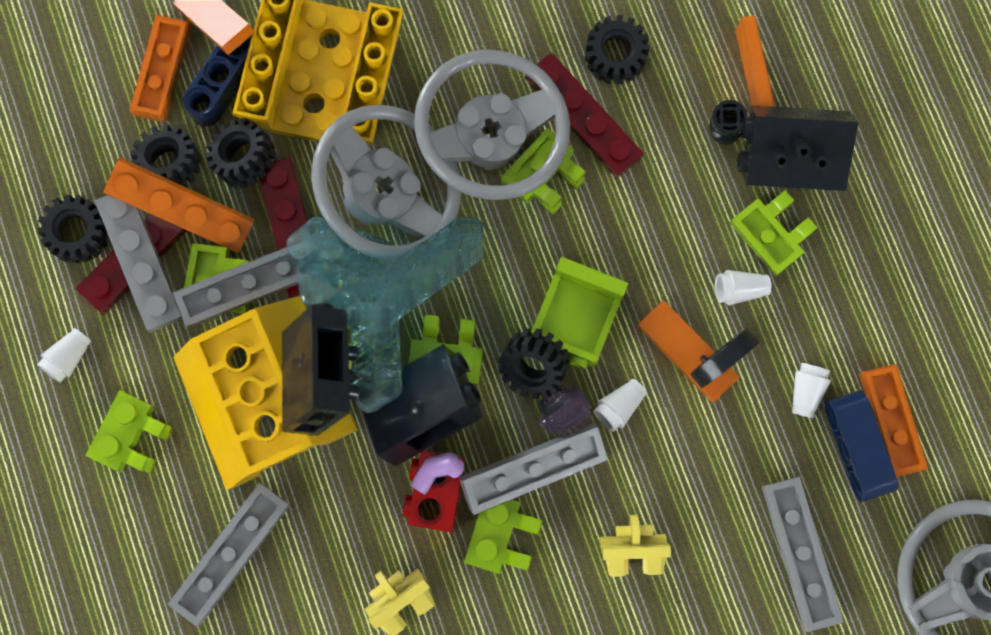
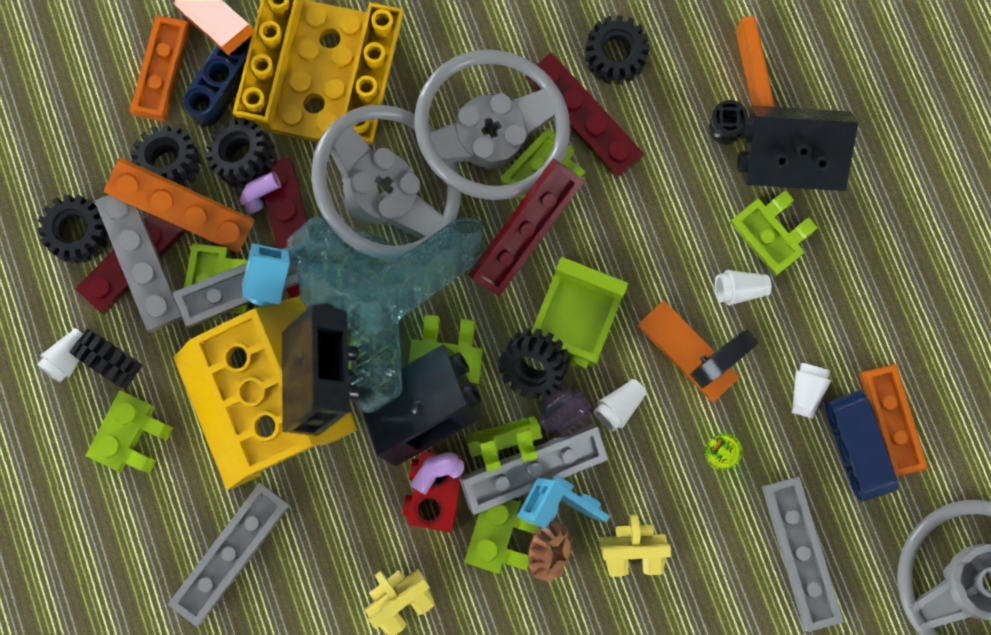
(106, 359): none -> black tyre
(255, 189): none -> lavender arm
(265, 275): none -> medium azure brick
(518, 433): none -> lime plate
(526, 227): none -> dark red plate
(541, 561): none -> nougat gear
(543, 501): none -> medium azure bracket
(723, 451): none -> clear neon green tile

